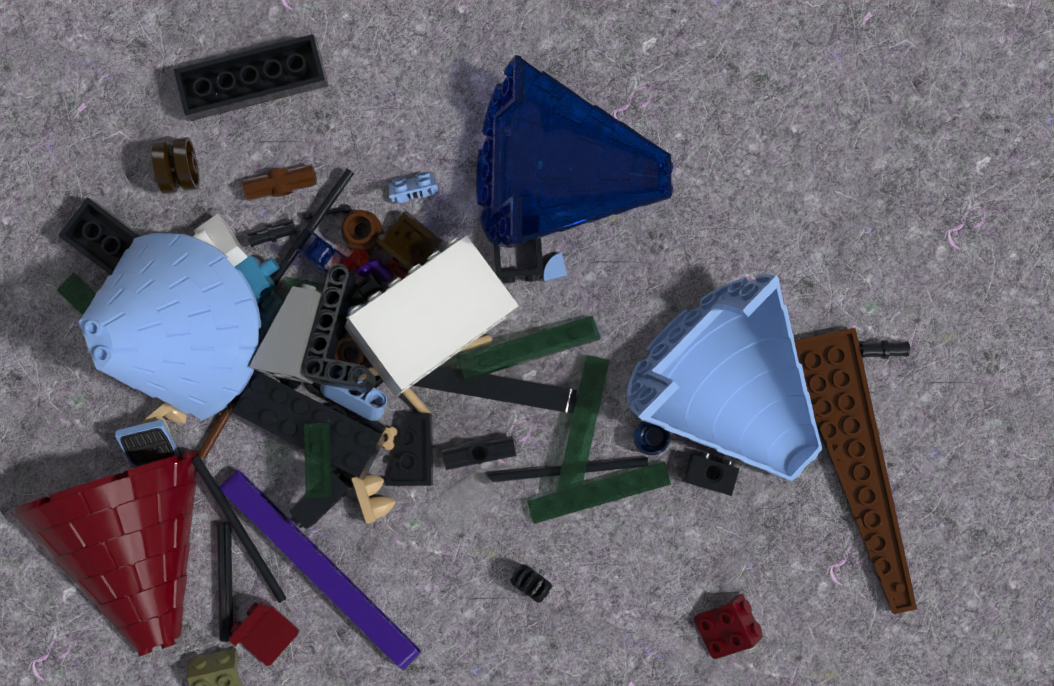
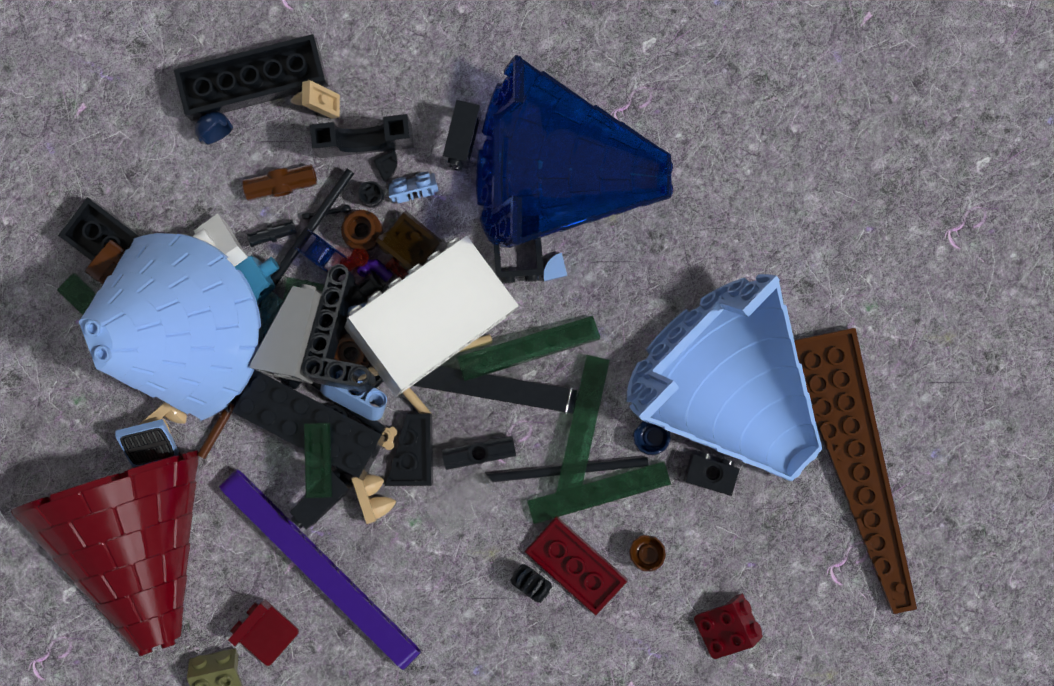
(105, 262): none -> reddish brown piece
(175, 165): dark brown wheel -> none
(212, 127): none -> dark blue hair
(225, 592): black axle -> none
(239, 529): black piece -> none
(318, 99): none -> tan tile
(333, 141): none -> black arch
(367, 193): none -> black wheel
(386, 165): none -> black tile
(461, 135): none -> black window
(576, 565): none -> dark red tile
(647, 553): none -> reddish brown hair
(885, 349): black pin -> none

